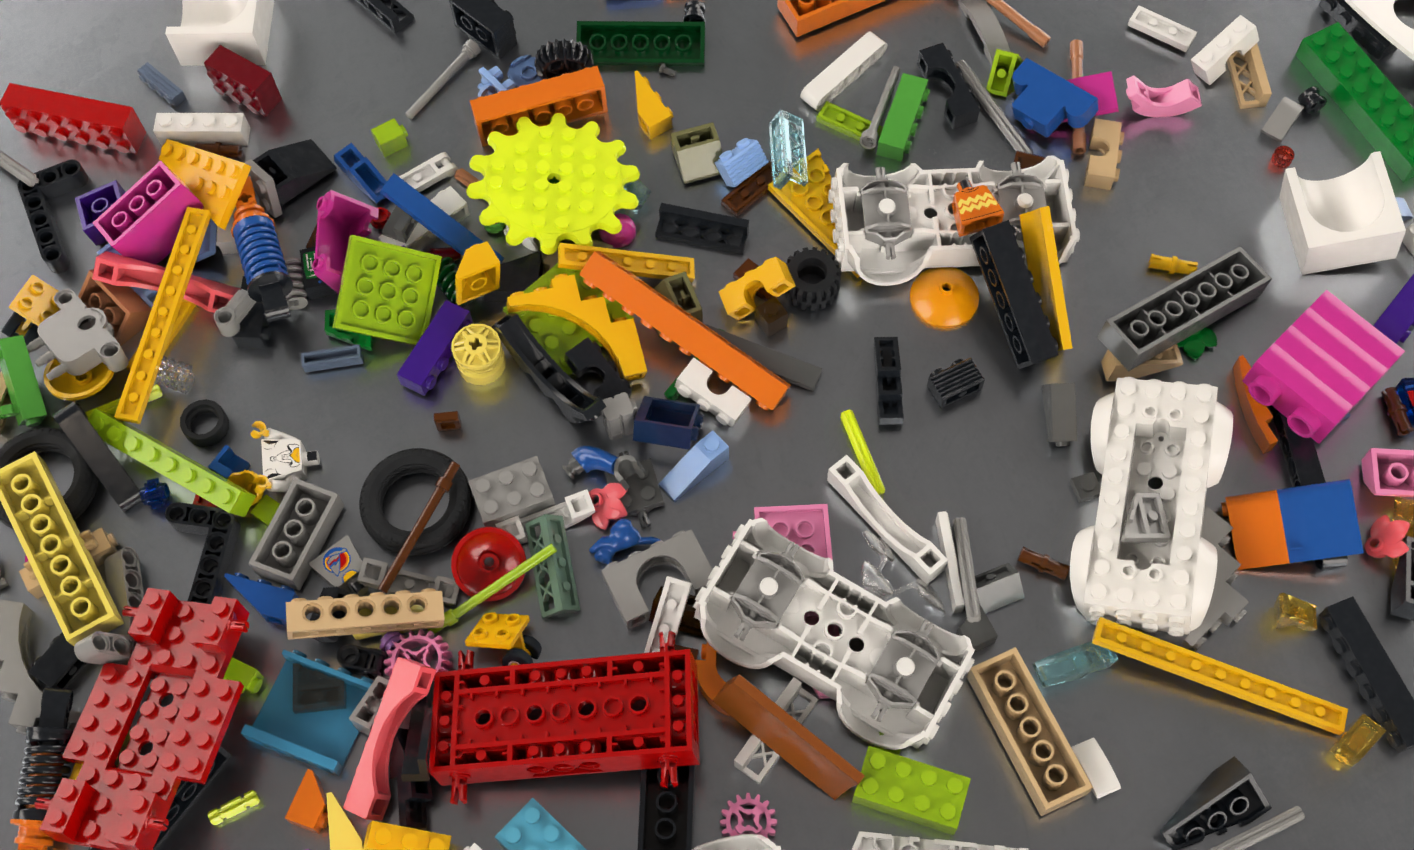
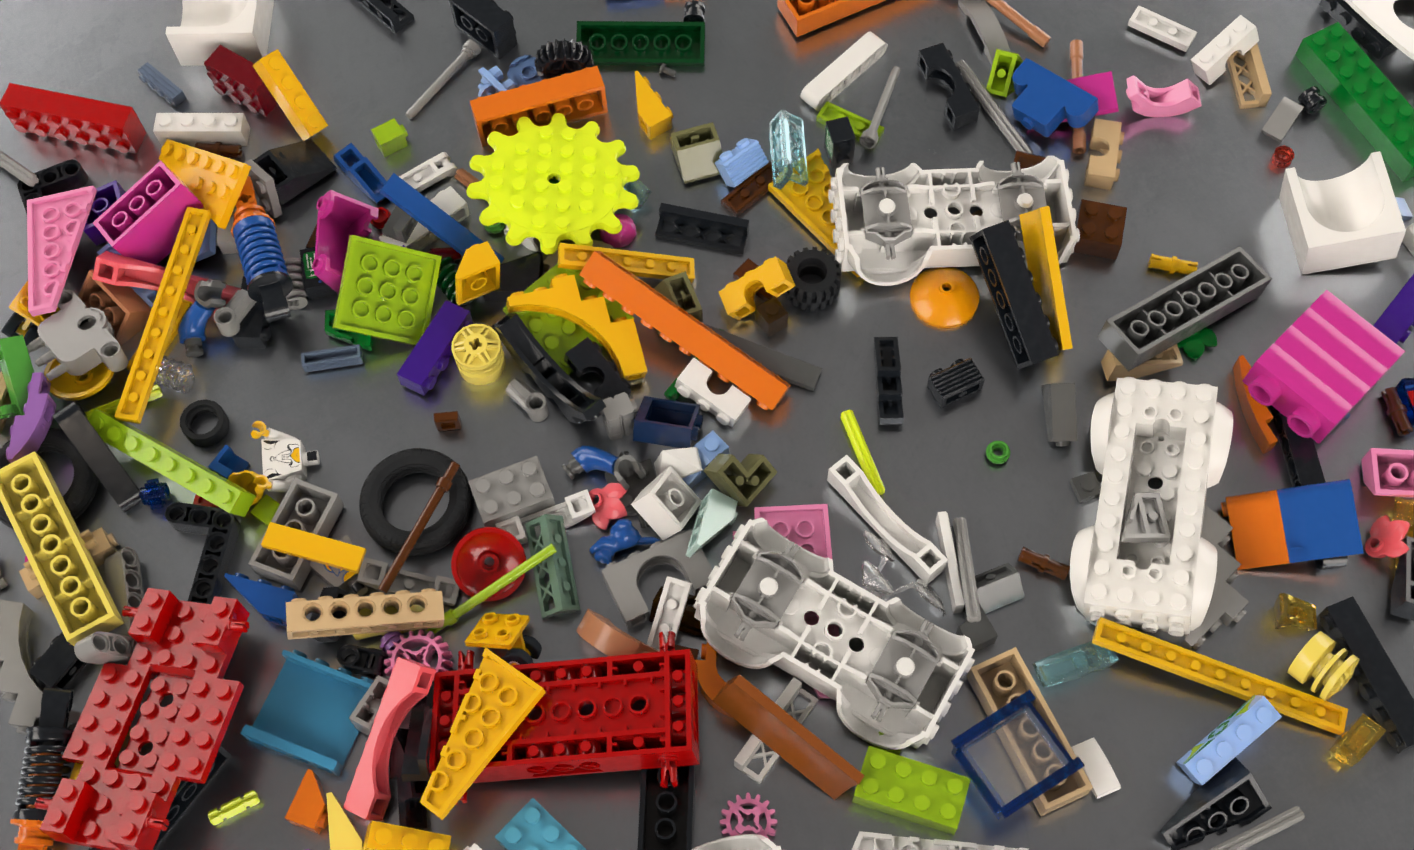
(32, 427): none -> medium lavender slope
(53, 238): none -> bright pink wing
(193, 324): none -> piece
(247, 675): lime brick -> none
(290, 95): none -> yellow brick
(313, 547): none -> yellow tile
(316, 691): clear smoke wing -> none
(485, 721): none -> yellow wing
(528, 398): none -> light grey piece
(608, 638): none -> nougat arch
(666, 503): none -> white slope
(682, 460): none -> white slope
(712, 518): none -> light aqua slope
(740, 480): none -> olive brick
(839, 142): none -> black brick
(902, 117): bright green brick -> none
(975, 208): orange torso -> none
(998, 446): none -> bright green plate
(1013, 757): none -> clear piece
(1100, 229): none -> reddish brown brick
(1228, 739): none -> light blue brick
(1327, 669): none -> light yellow wheel

